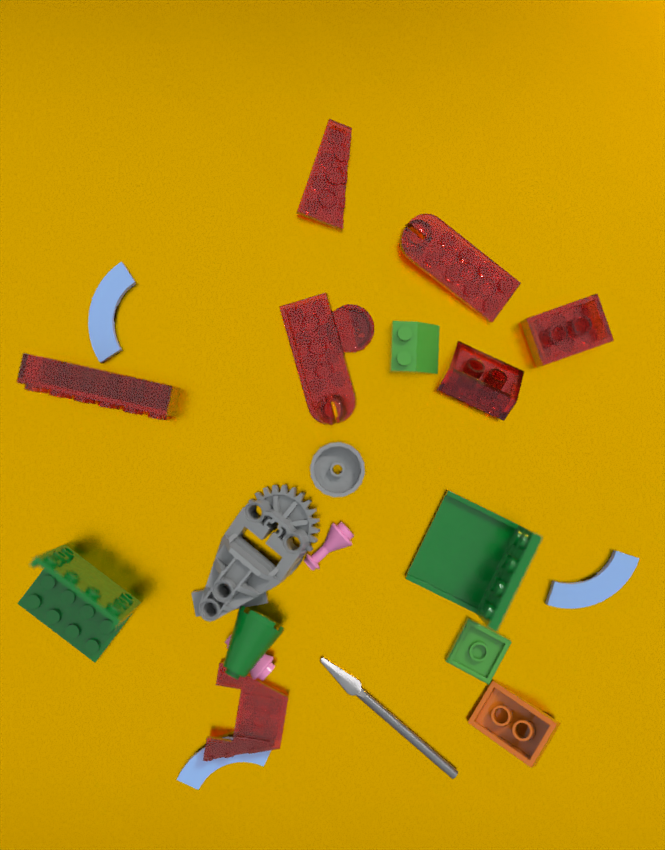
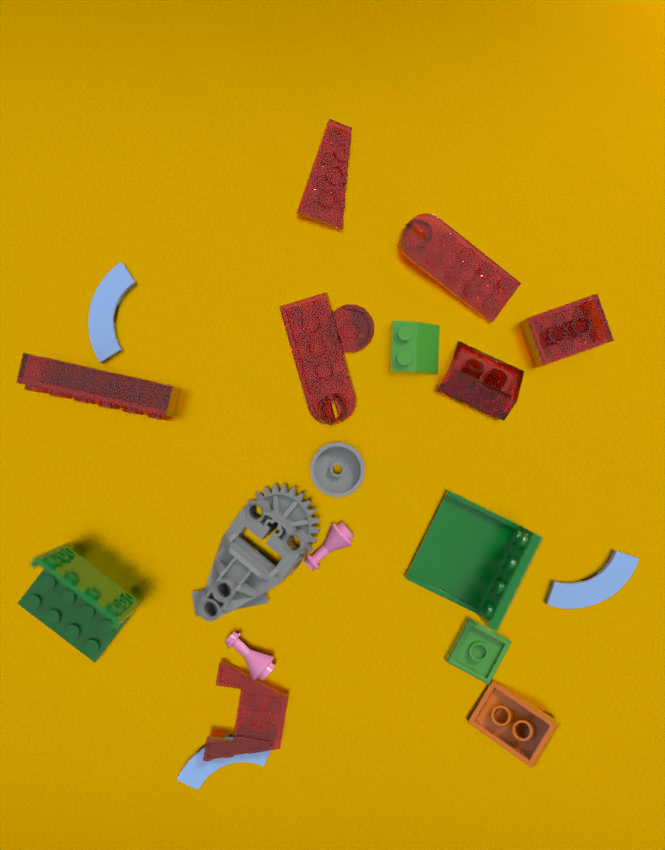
(249, 642): green cone -> none
(353, 687): flat silver piece -> none

